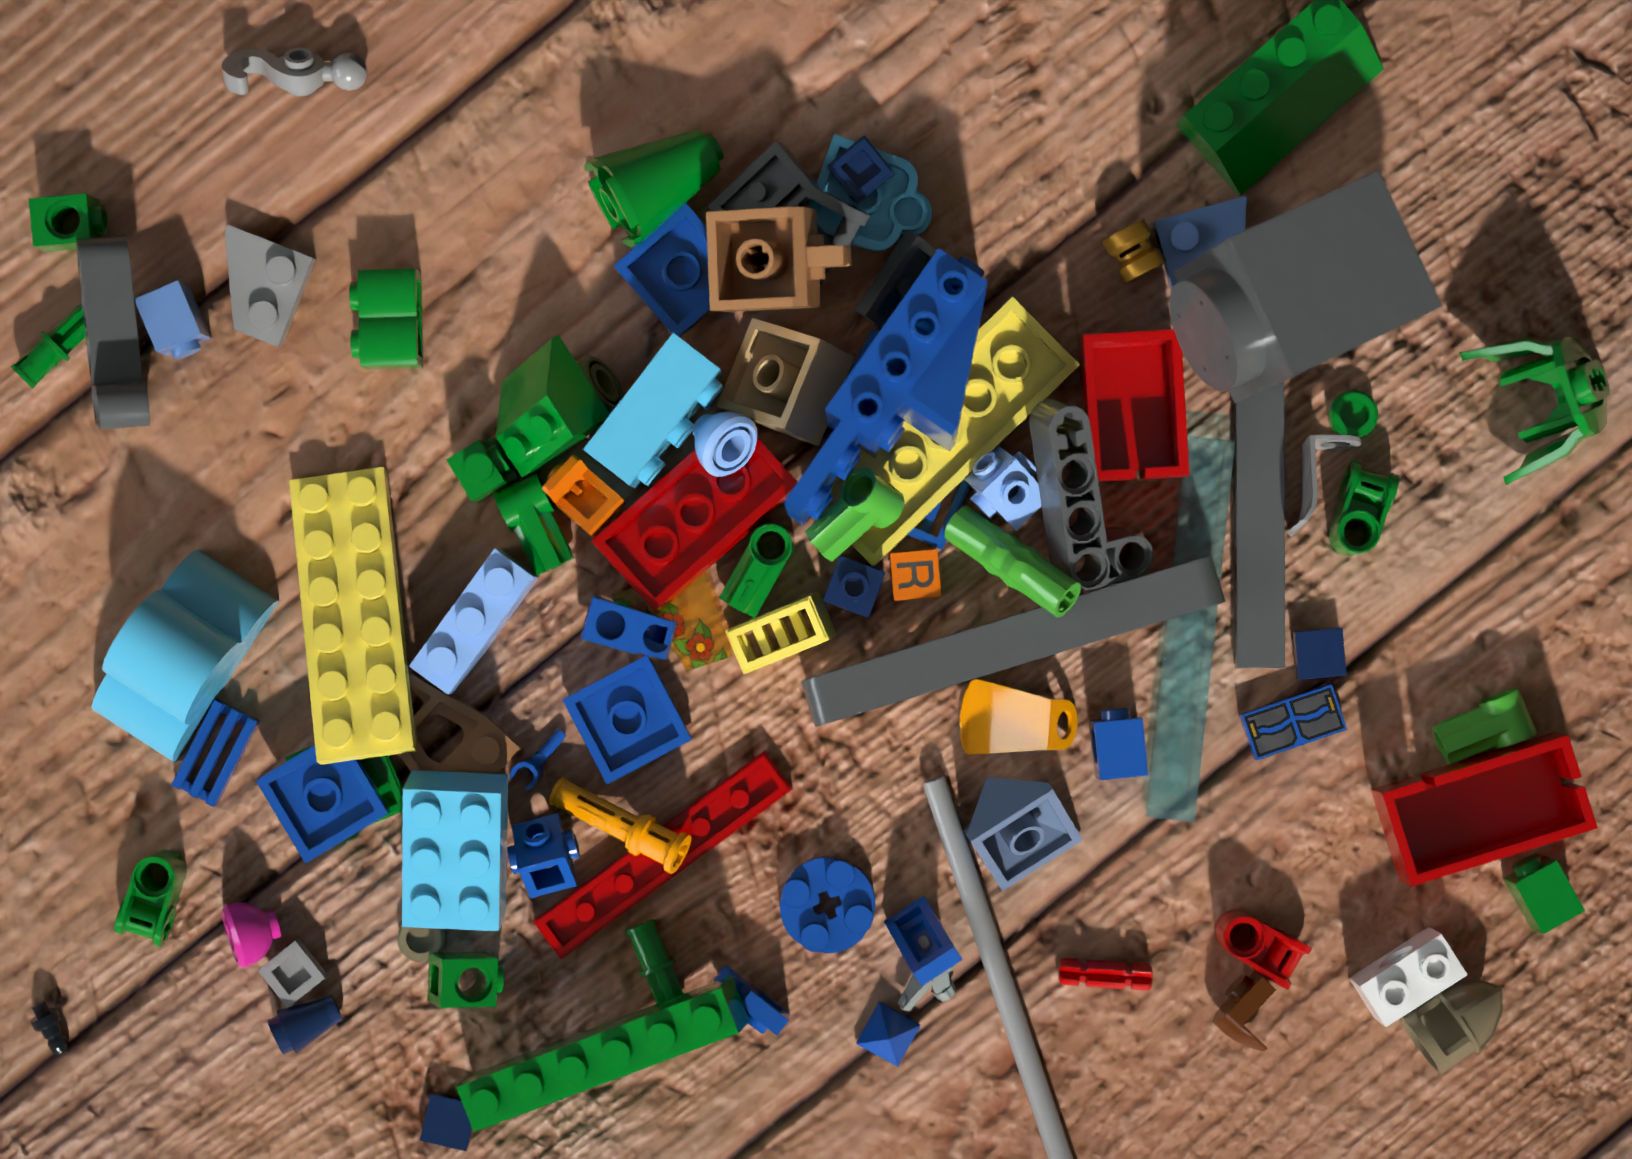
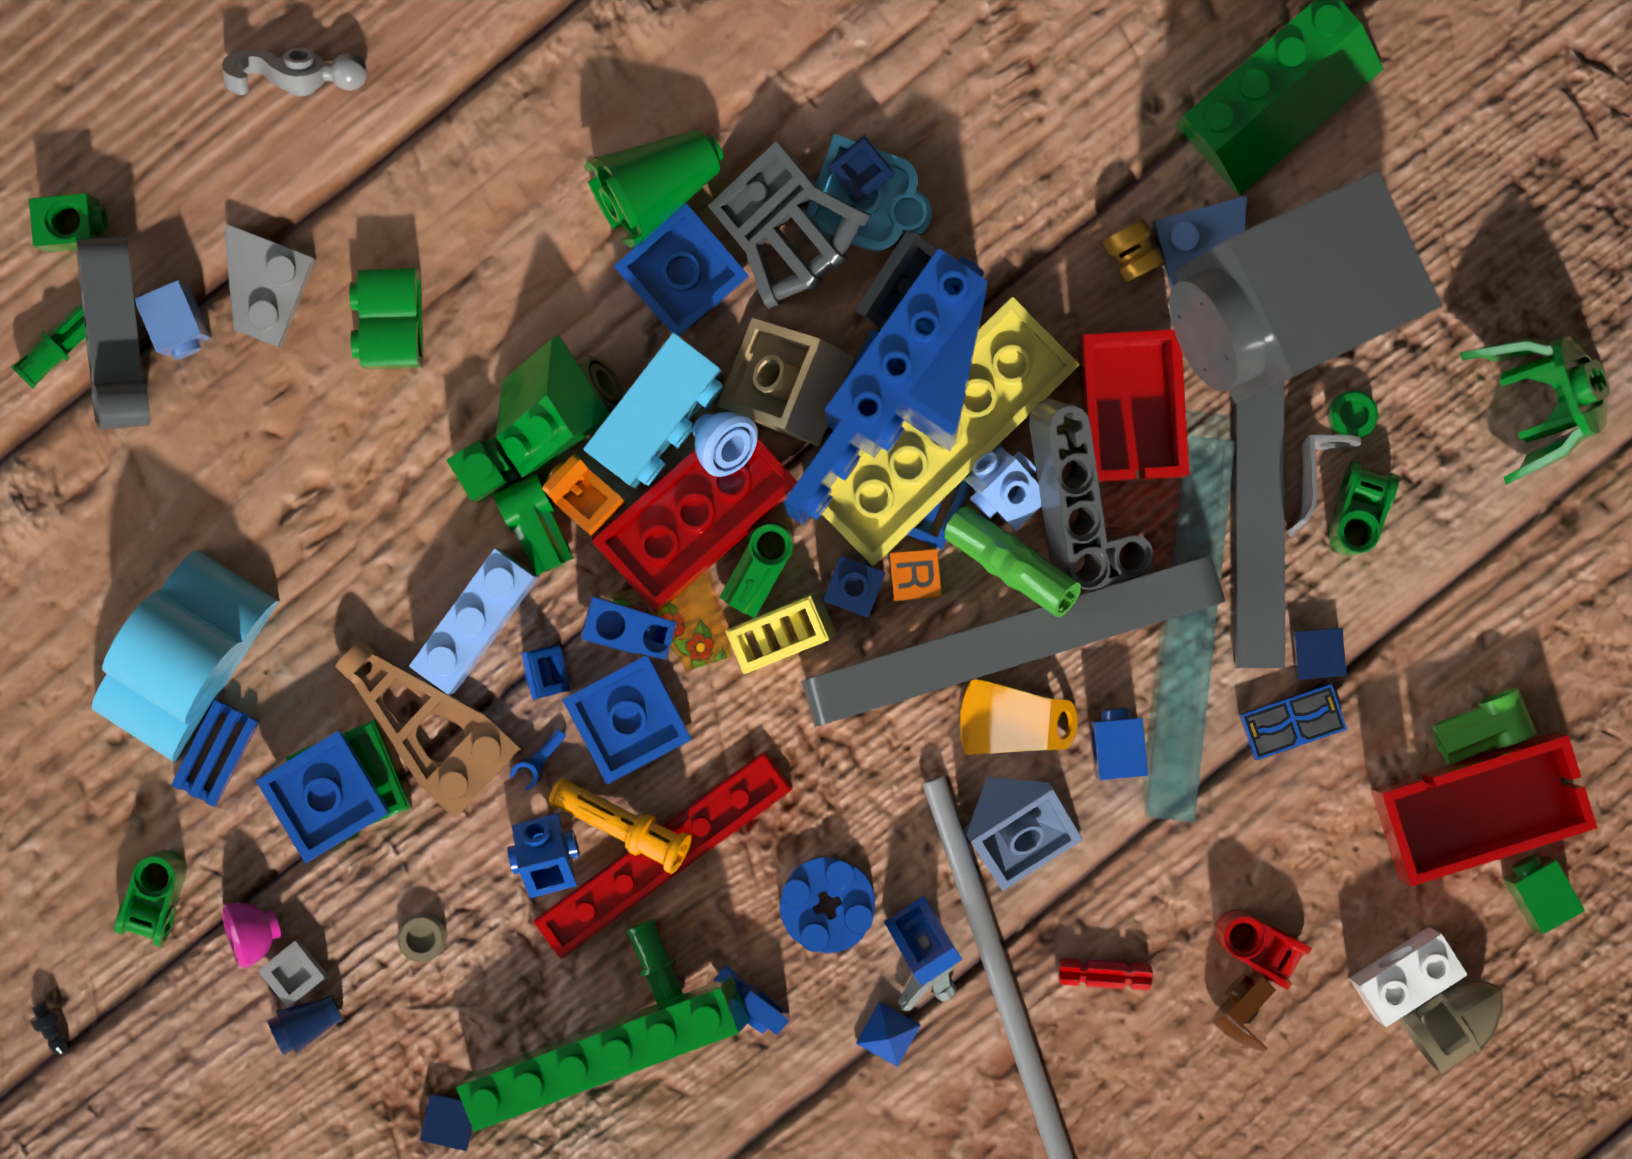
(352, 616): light yellow plate -> none
(444, 977): green brick -> none
(454, 850): medium azure brick -> none
(545, 672): none -> blue slope
(794, 263): medium nougat hinge -> none
(864, 503): bright green piece -> none

